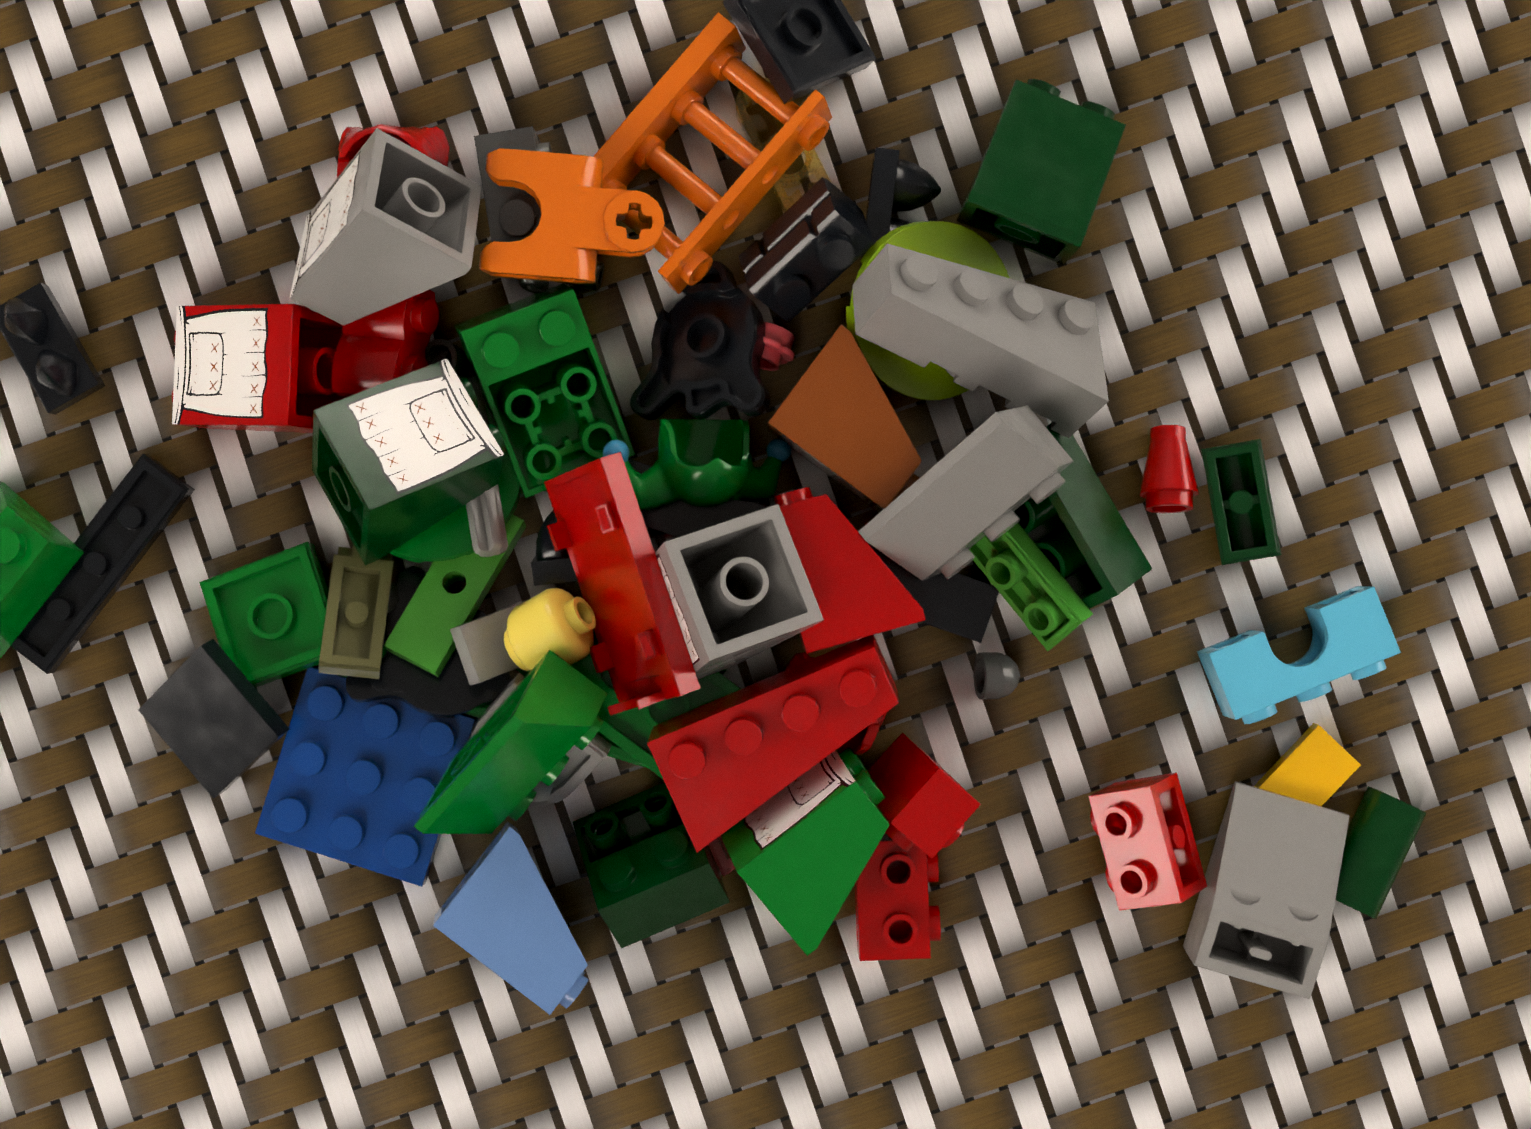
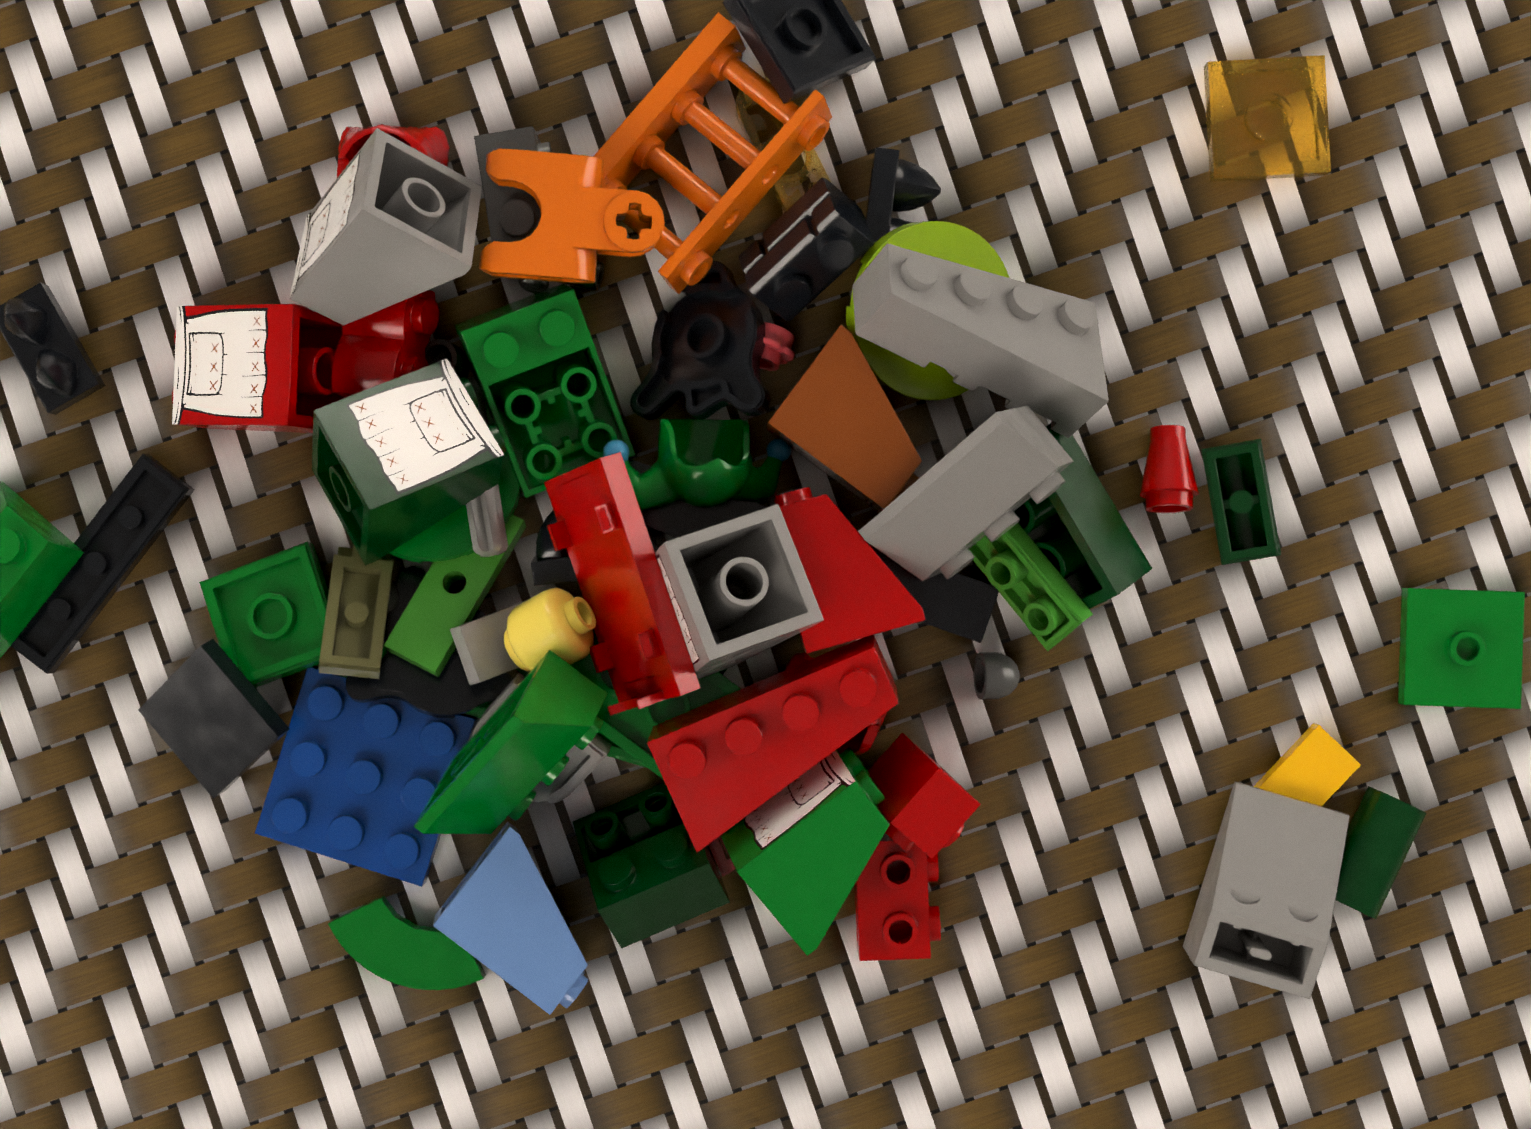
(404, 951): none -> green tile
(1042, 171): dark green slope -> none
(1147, 842): brick -> none
(1267, 118): none -> clear yellow tile
(1347, 639): medium azure arch -> none
(1461, 648): none -> green plate

